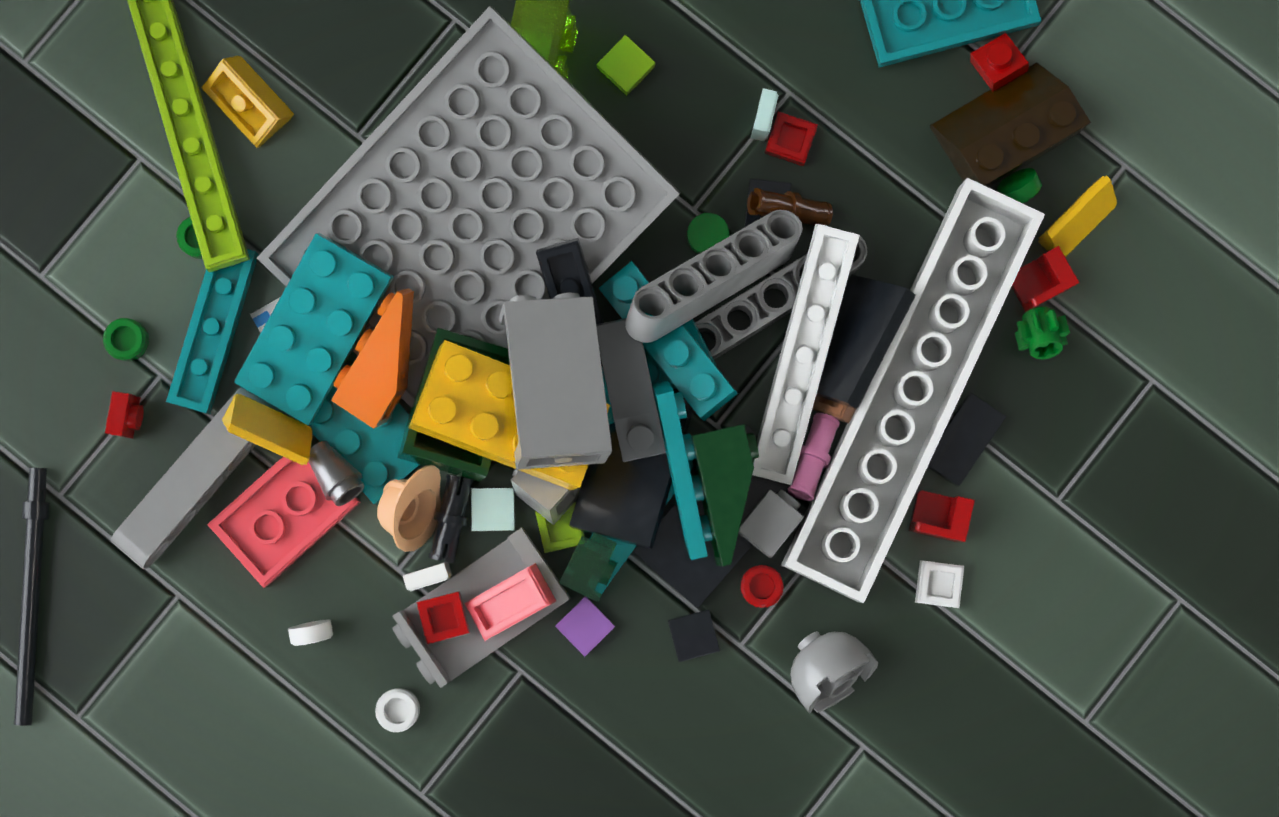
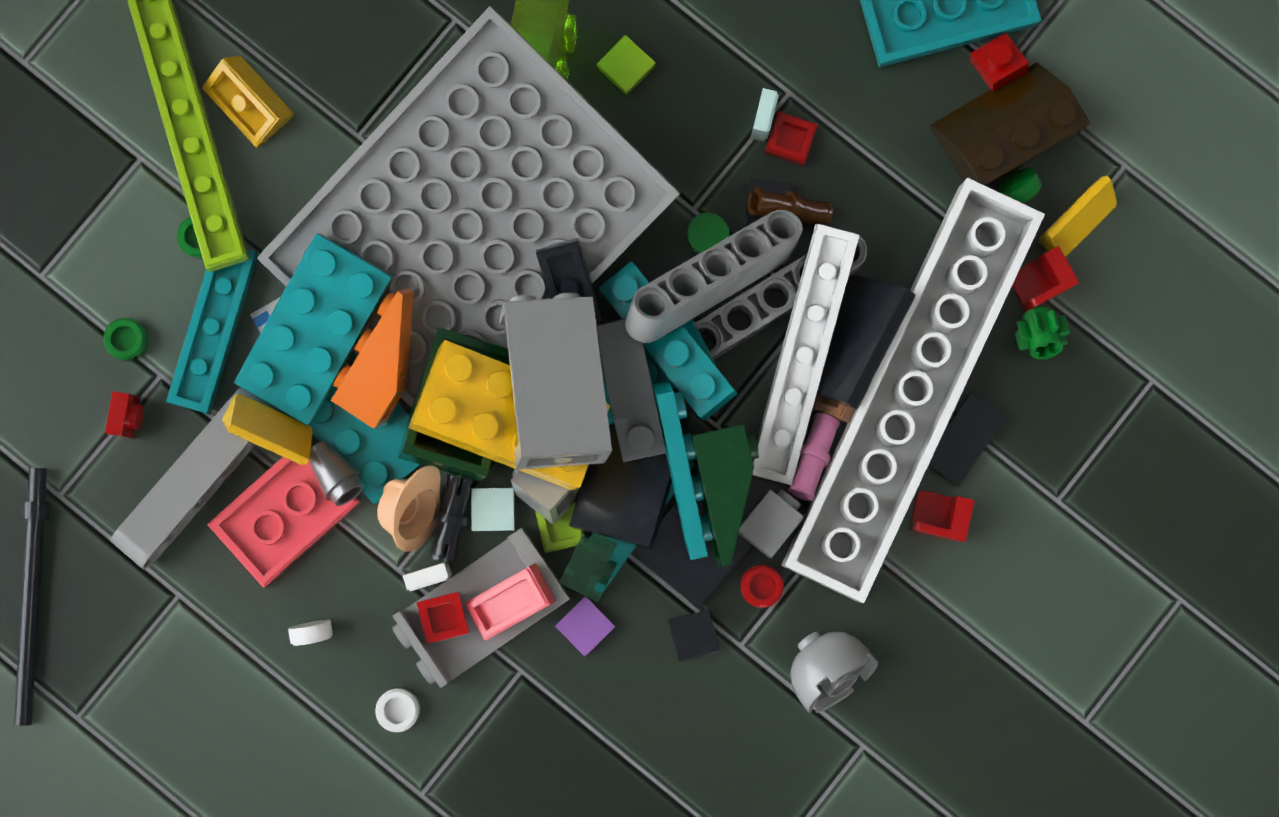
(939, 584): white tile -> none

